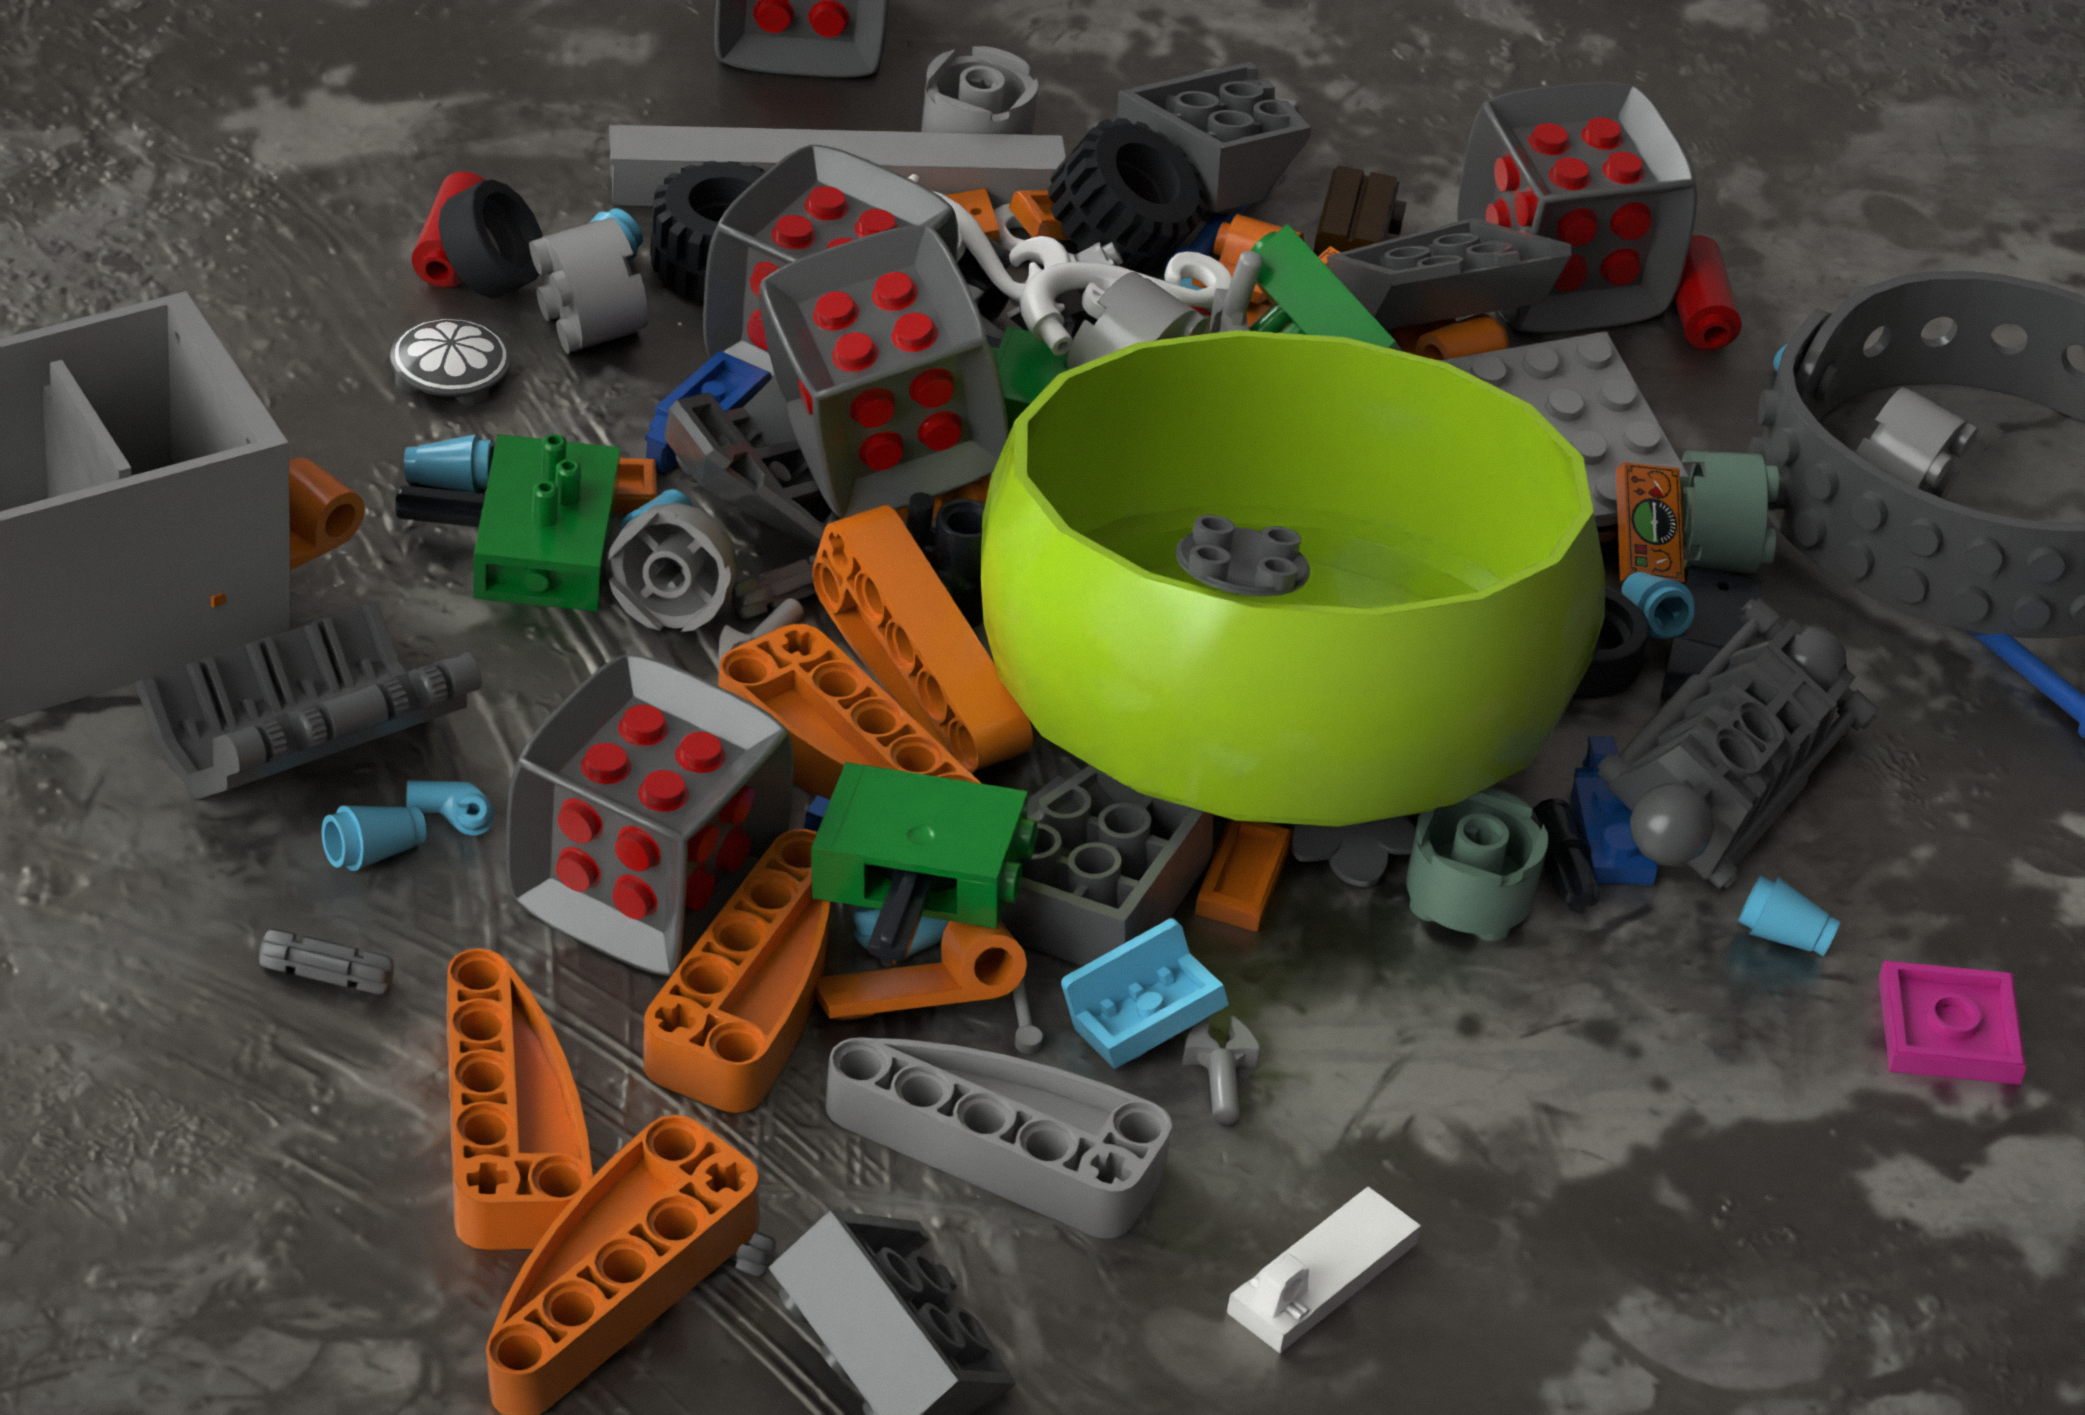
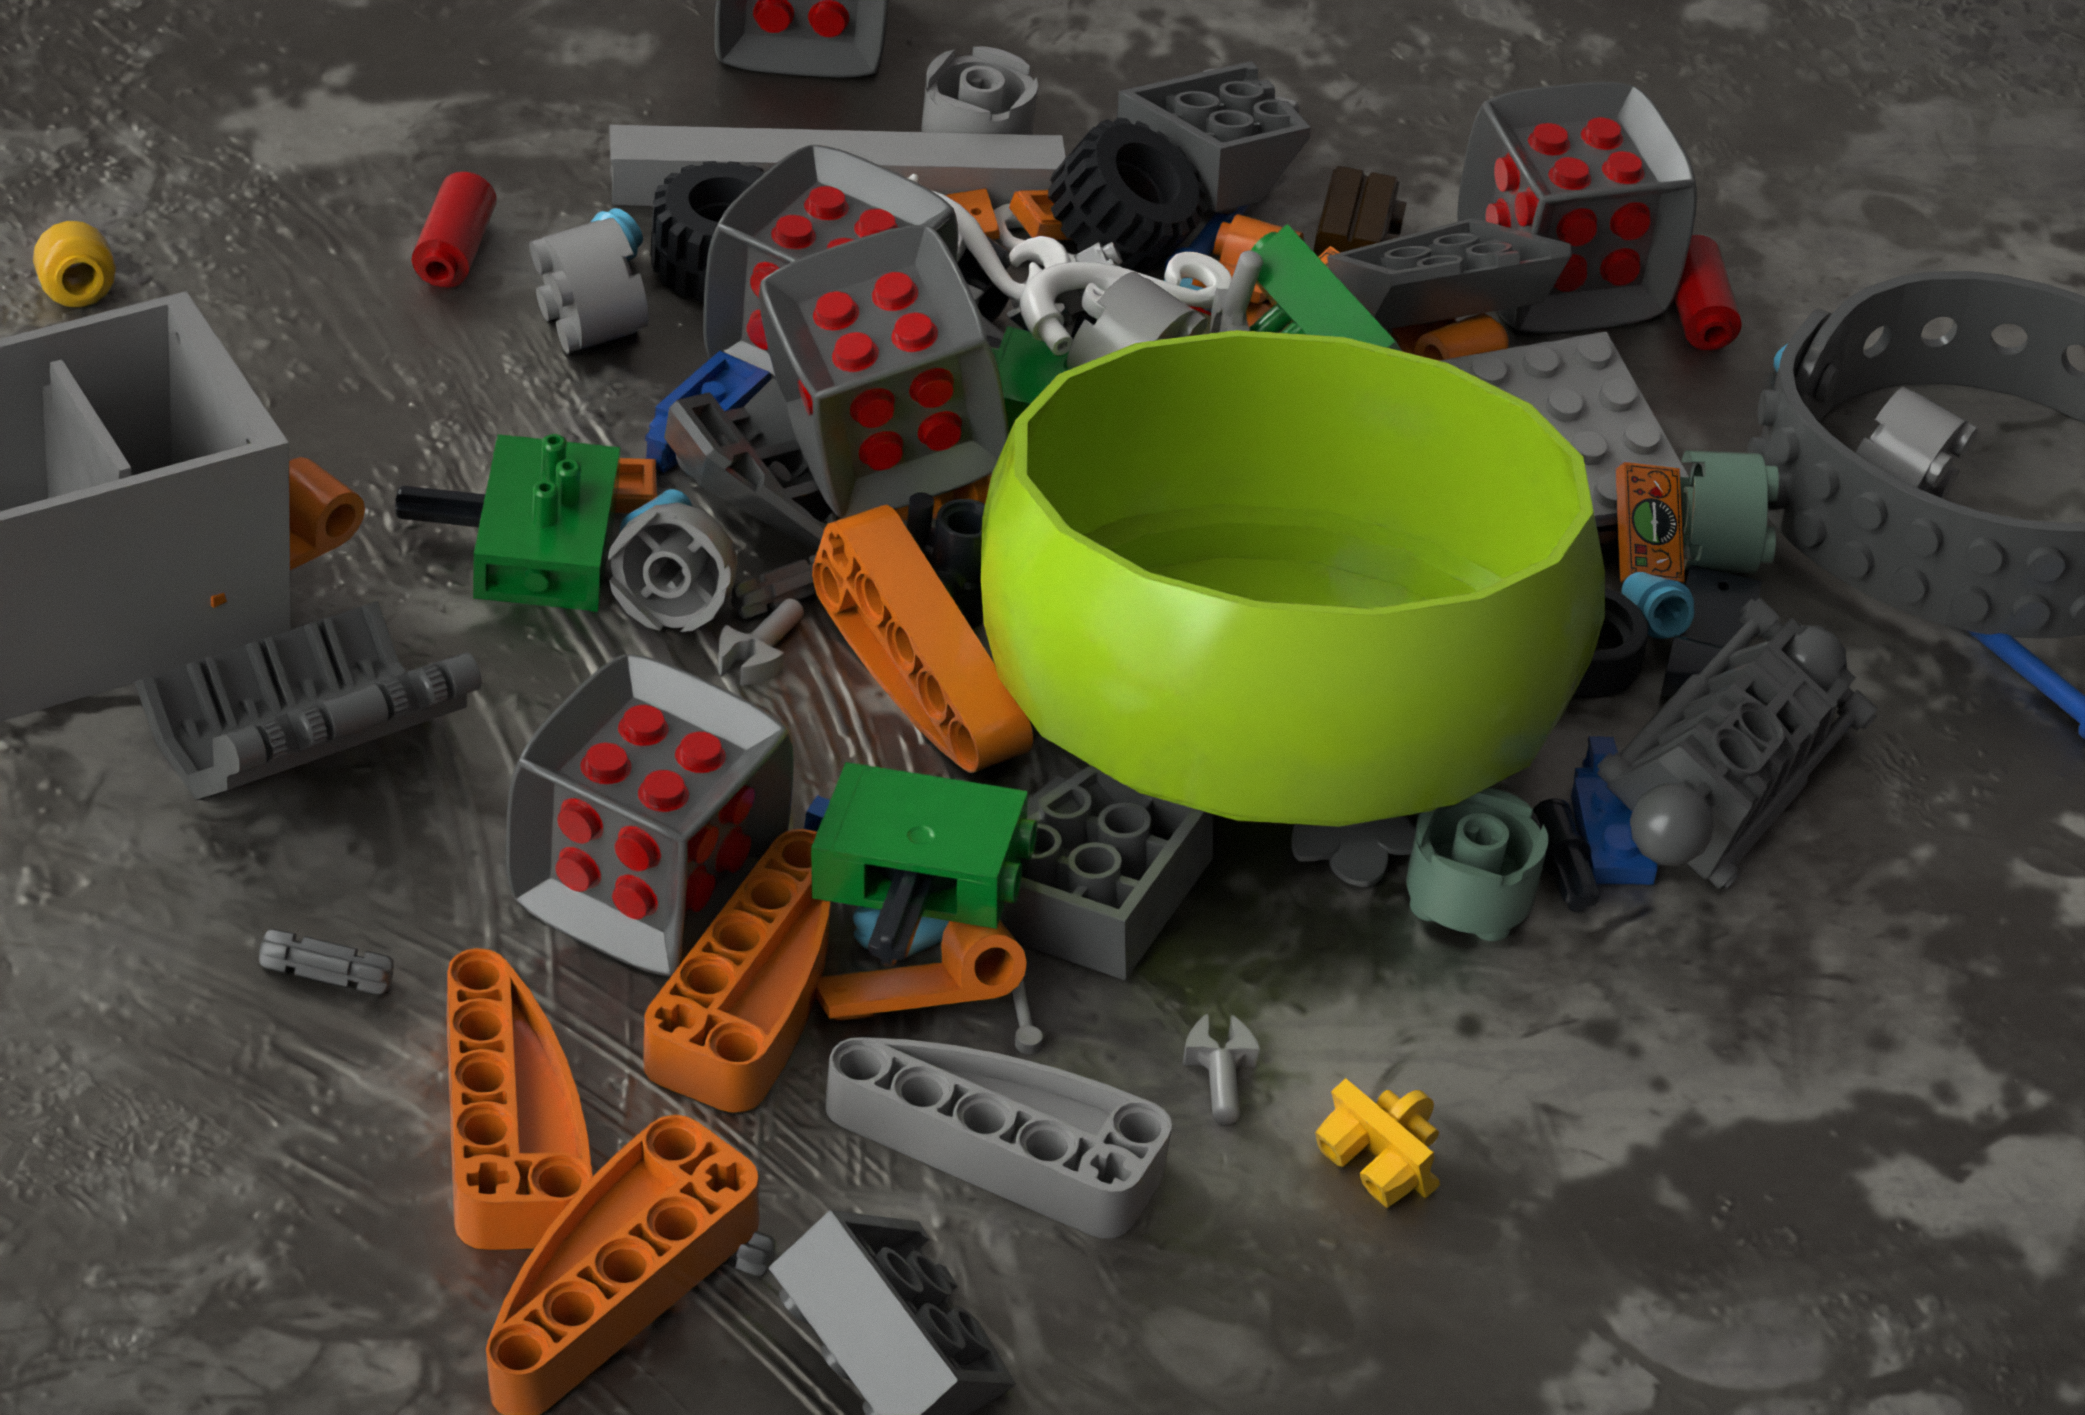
(74, 264): none -> yellow head
(370, 834): medium azure cone -> none
(450, 359): dish -> none
(451, 464): medium azure cone -> none
(457, 802): medium azure arm -> none
(470, 247): black tyre -> none
(830, 710): orange beam -> none
(1141, 994): medium azure bracket -> none
(1243, 558): dark grey dish -> none
(1243, 873): orange tile -> none
(1323, 1269): white hinge -> none
(1391, 1130): none -> yellow hips
(1787, 917): medium azure cone -> none
(1951, 1022): dark pink tile -> none

